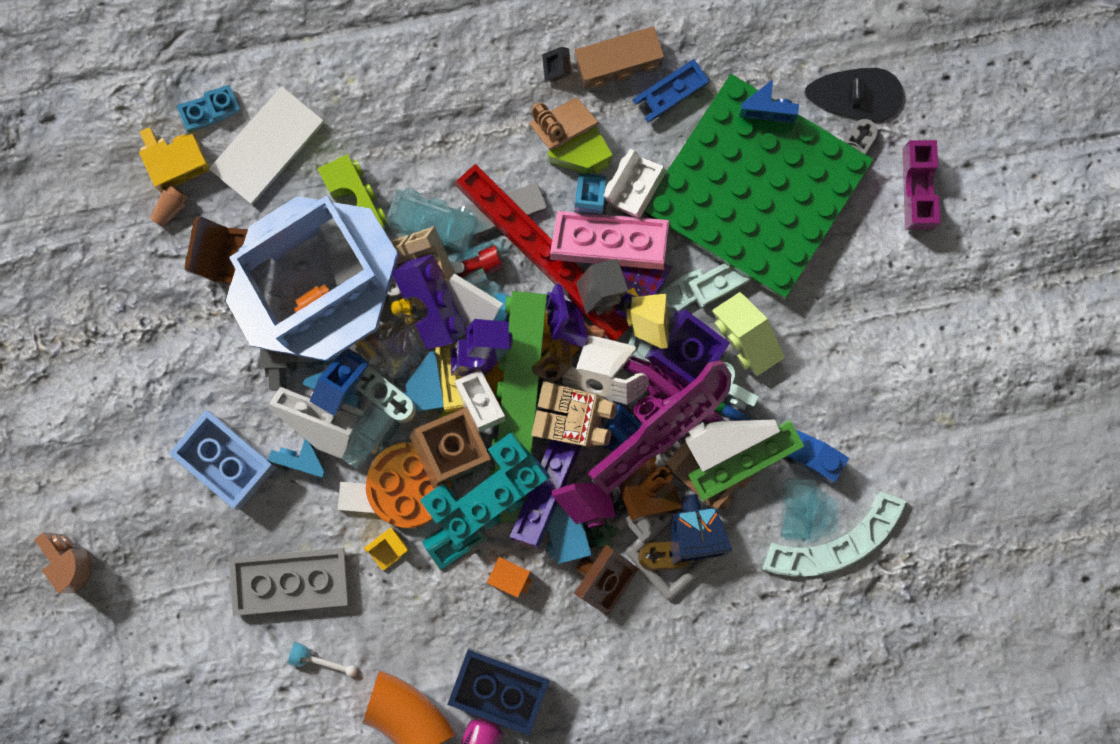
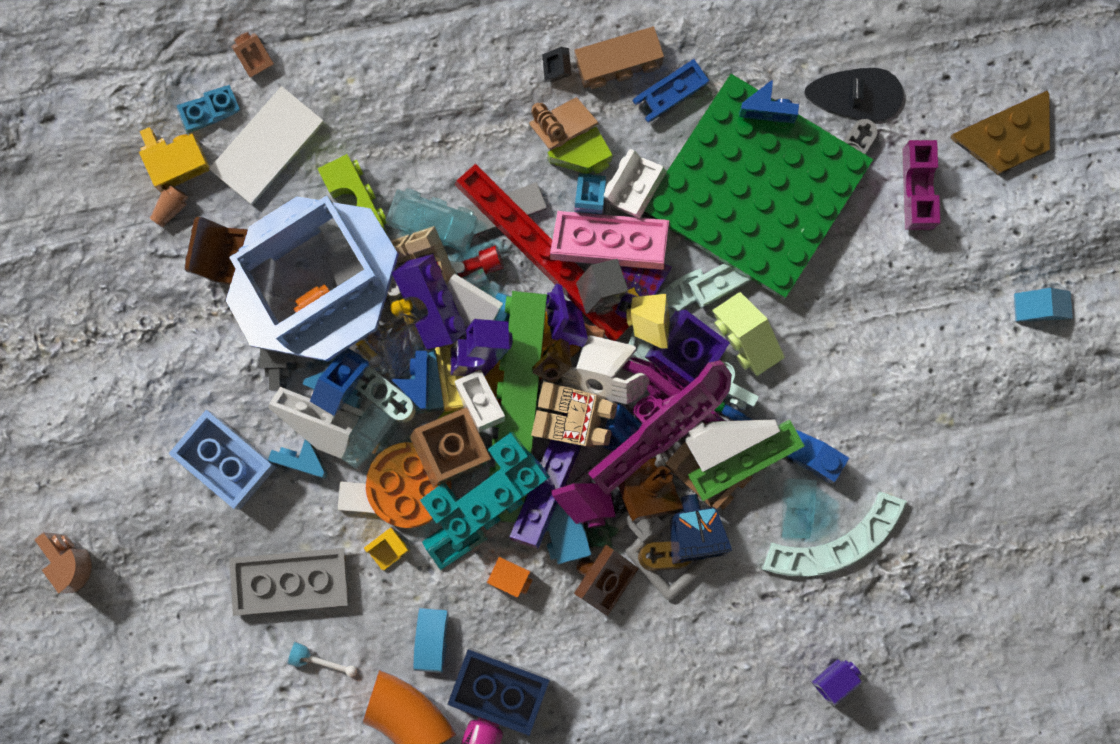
(251, 53): none -> nougat bracket
(417, 388): none -> blue slope
(430, 640): none -> dark azure slope
(837, 681): none -> dark purple brick
(1010, 135): none -> pearl gold wing
(1043, 305): none -> dark azure slope

